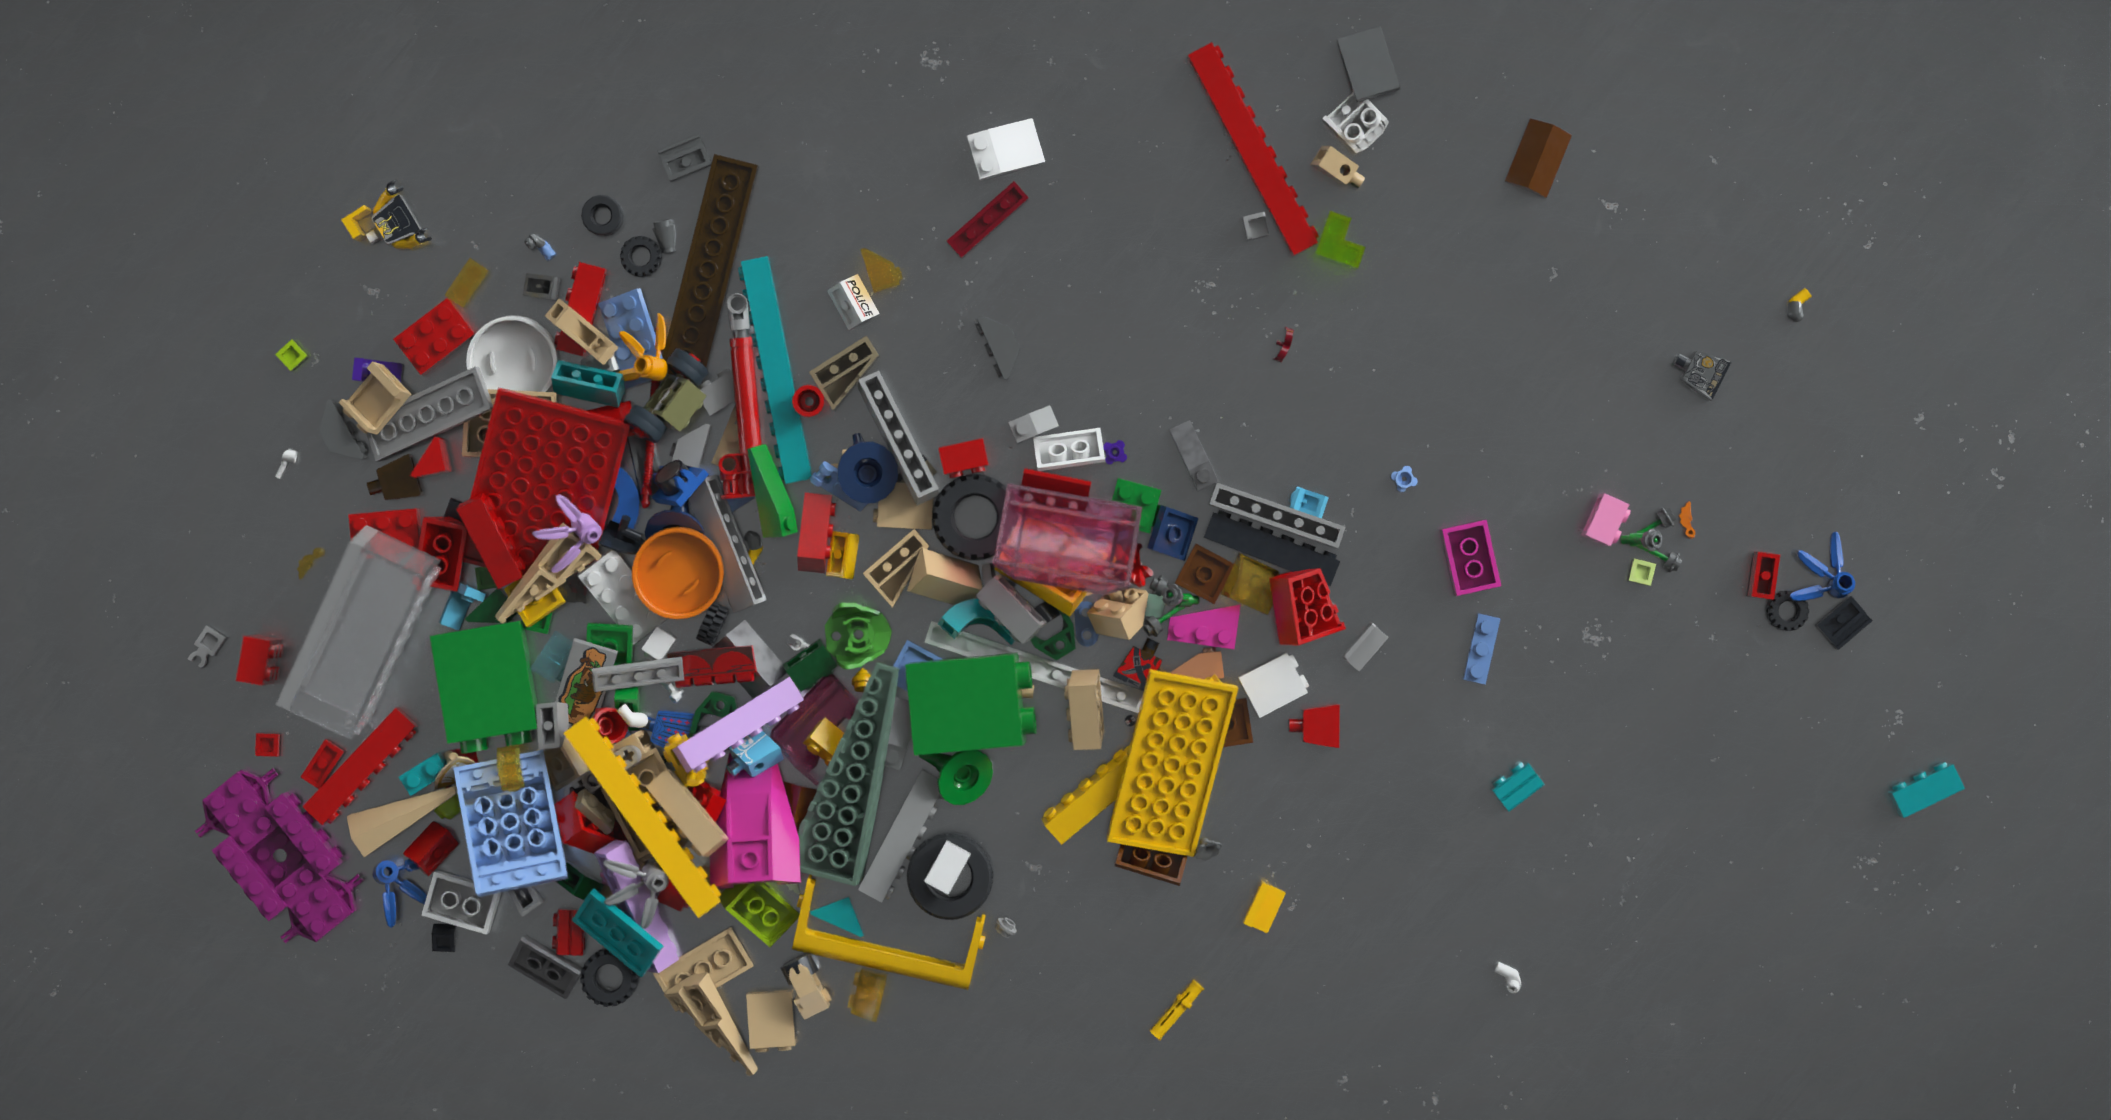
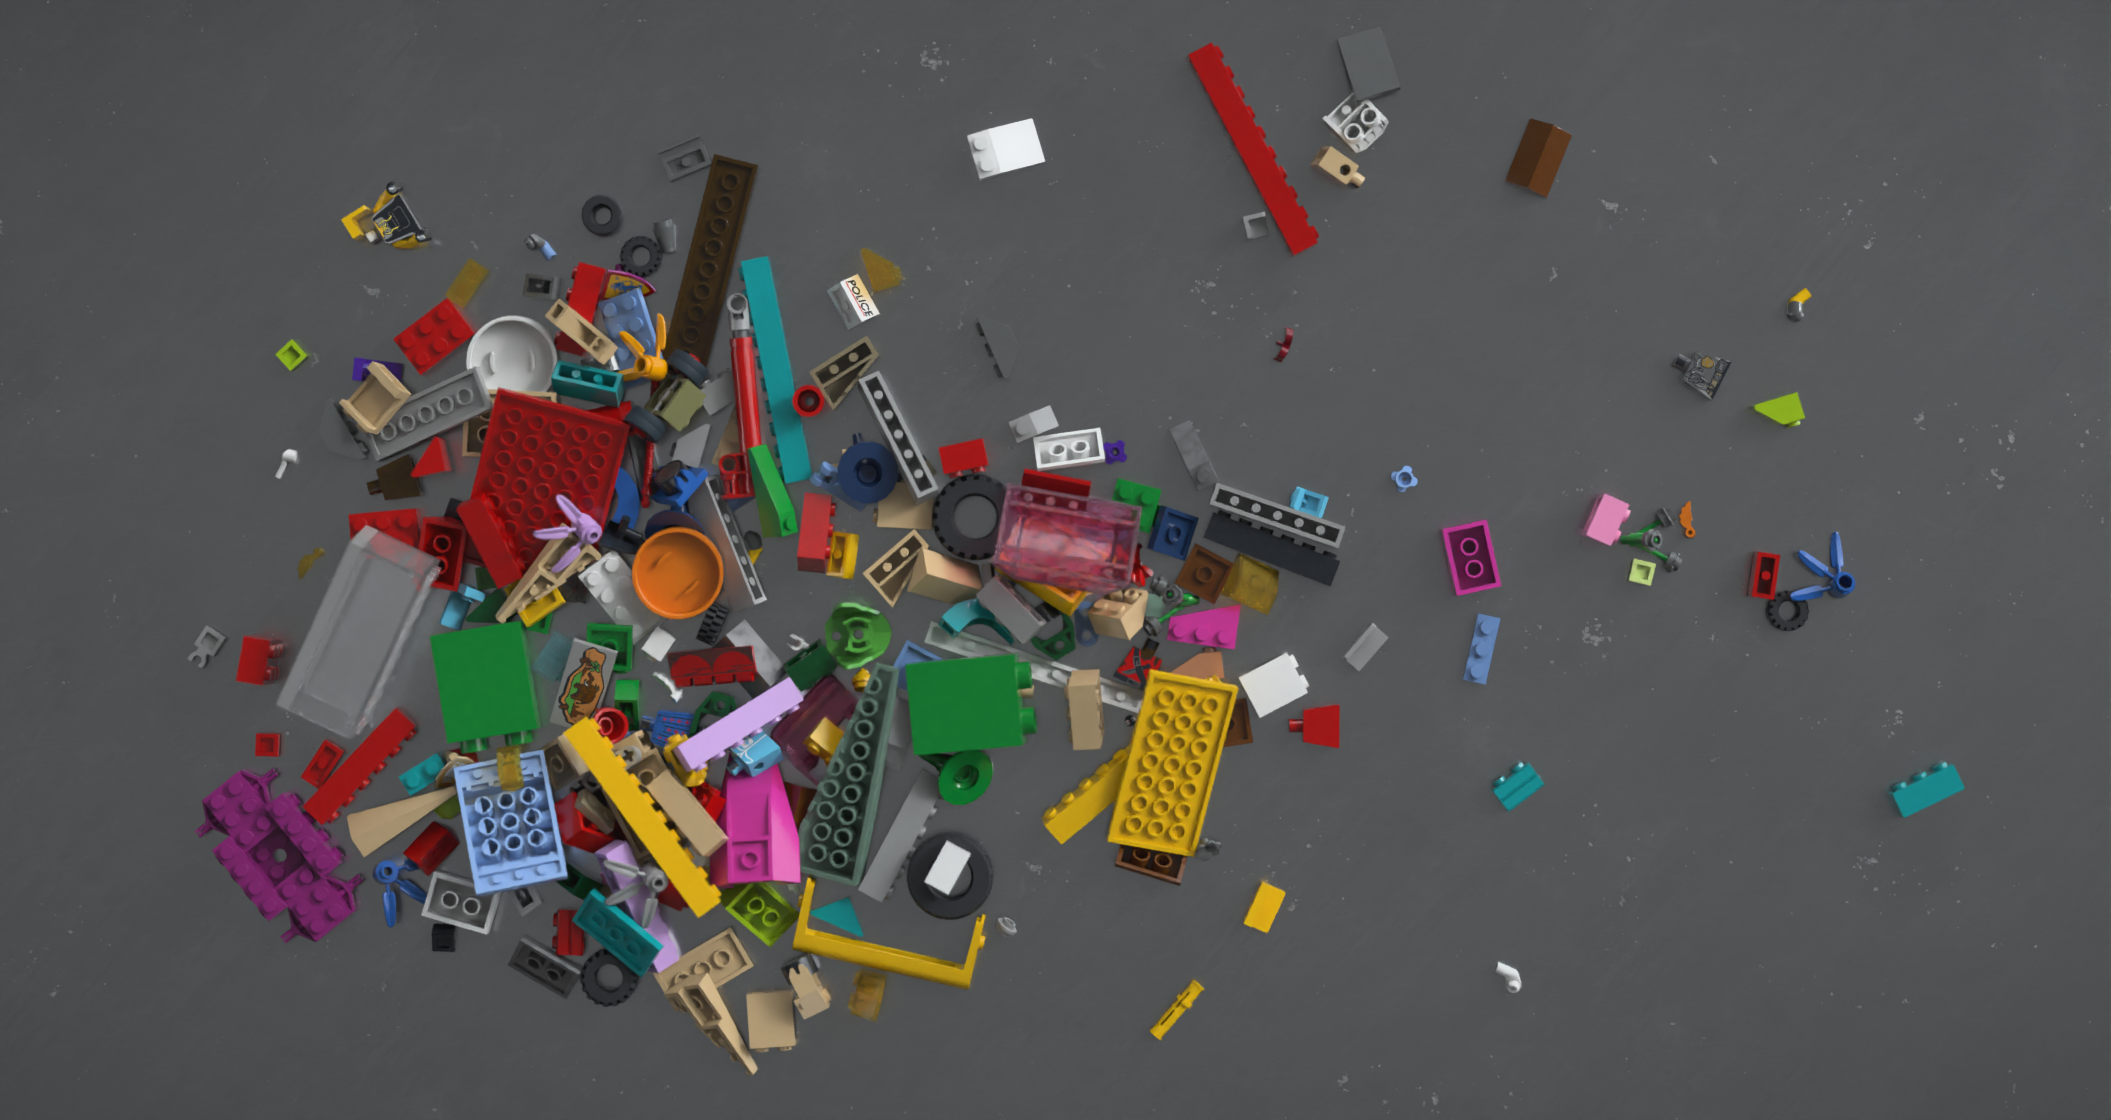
(551, 724): light grey slope -> none
(620, 282): none -> shield
(632, 718): white arm -> none
(637, 674): light grey tile -> none
(987, 219): dark red plate -> none
(1303, 607): red wedge -> none
(1332, 242): clear neon green brick -> none
(1782, 410): none -> lime slope
(1844, 622): black plate -> none

